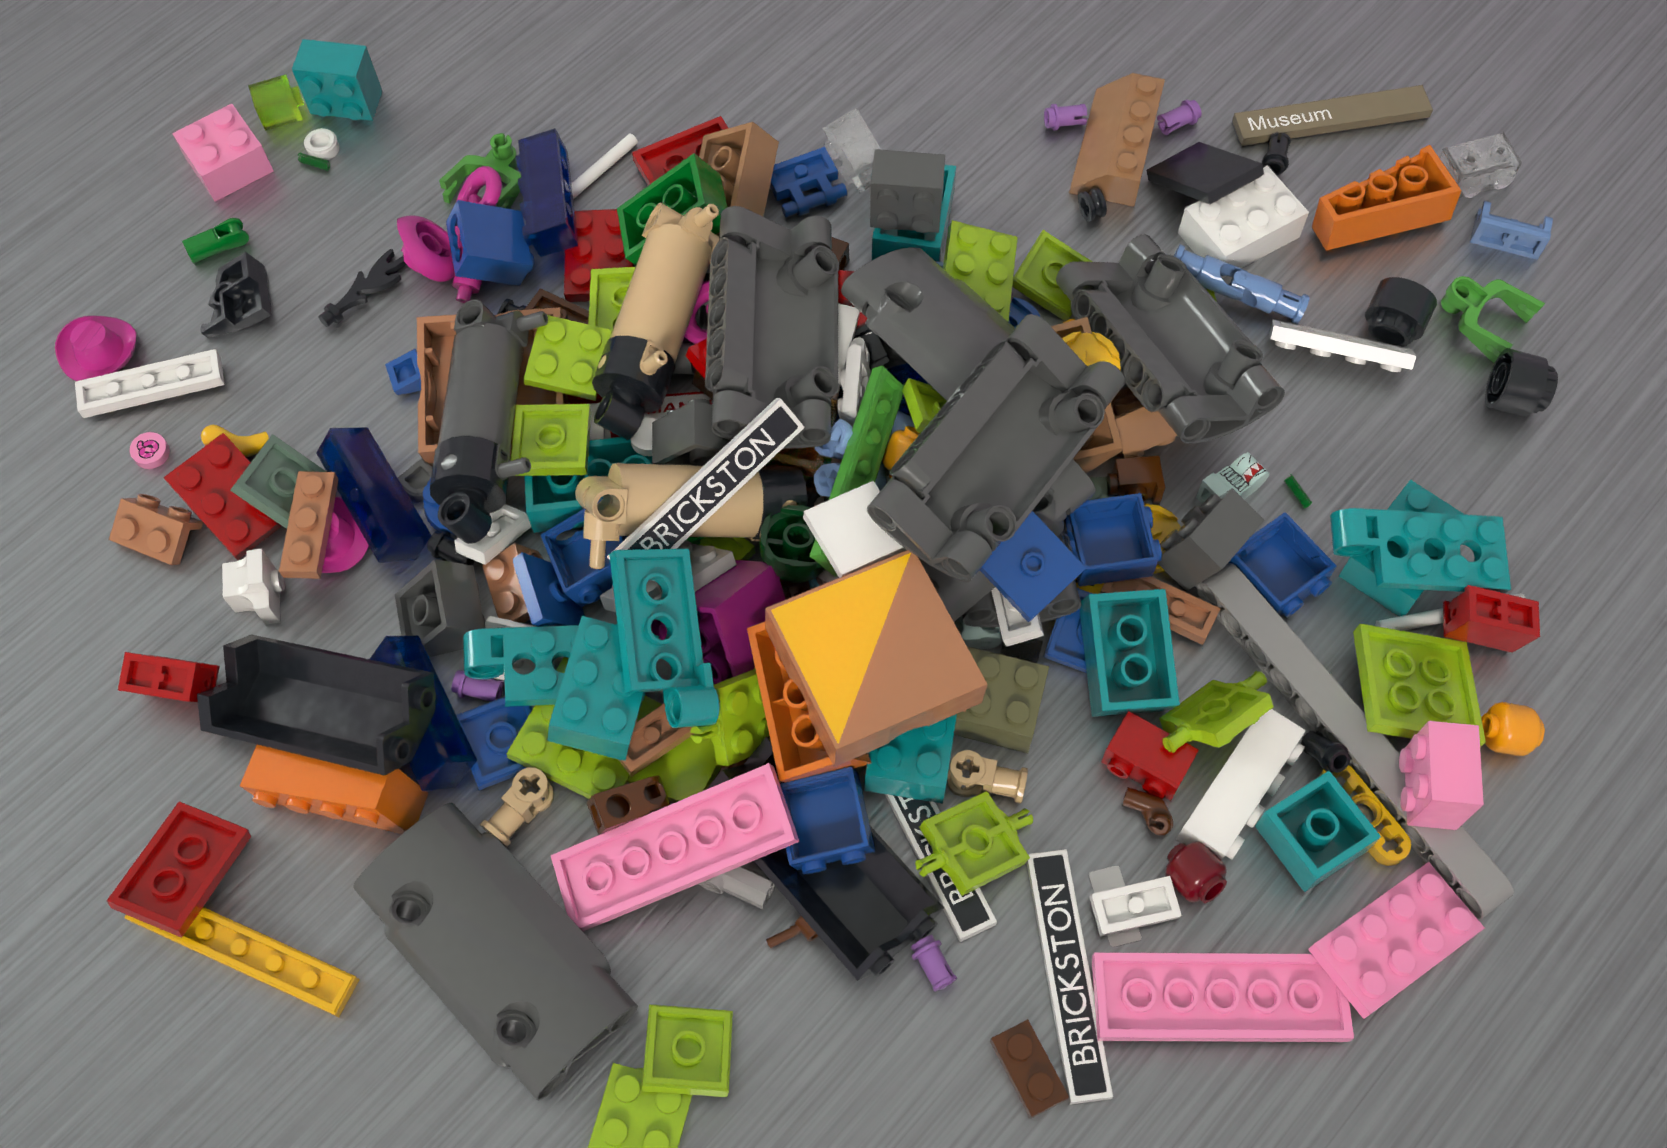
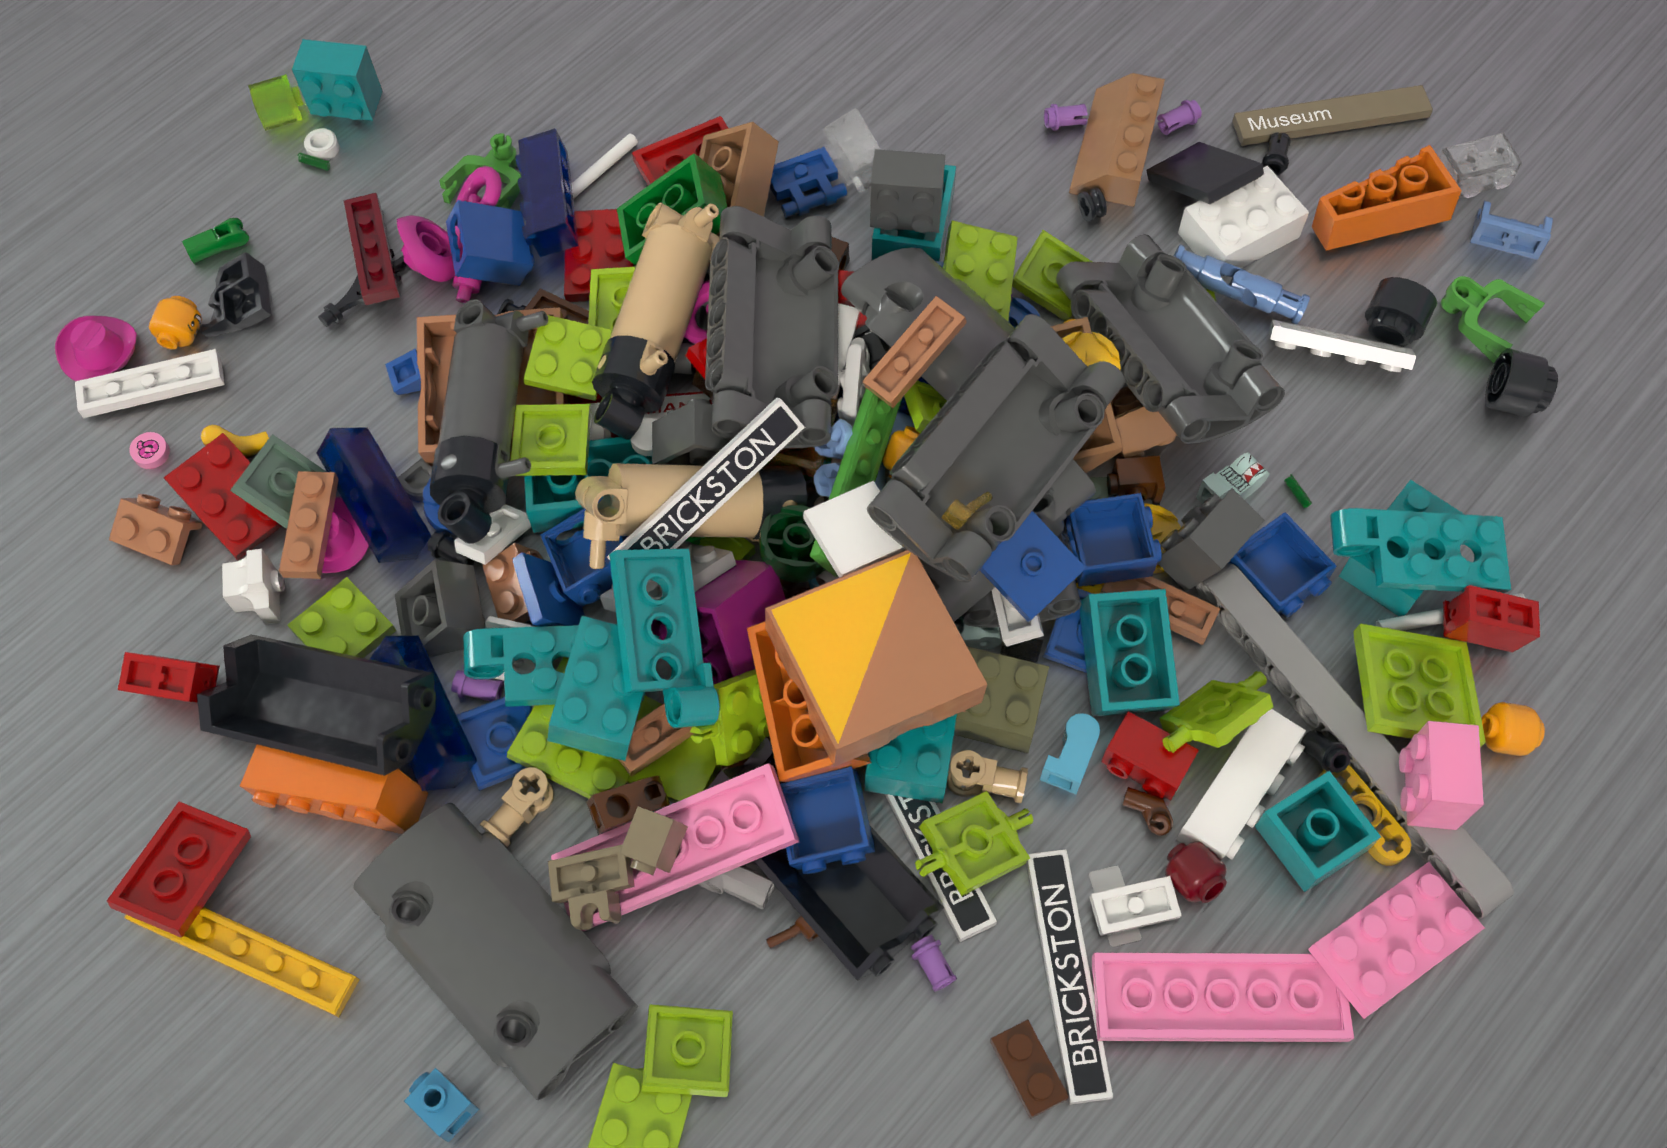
(175, 322): none -> light orange head
(223, 152): bright pink brick -> none
(342, 622): none -> lime plate
(371, 249): none -> dark red plate
(440, 1104): none -> dark azure brick
(590, 883): none -> dark tan plate
(652, 841): none -> dark tan brick
(914, 352): none -> nougat plate
(958, 513): none -> clear yellow hand
(1079, 743): none -> medium azure leg

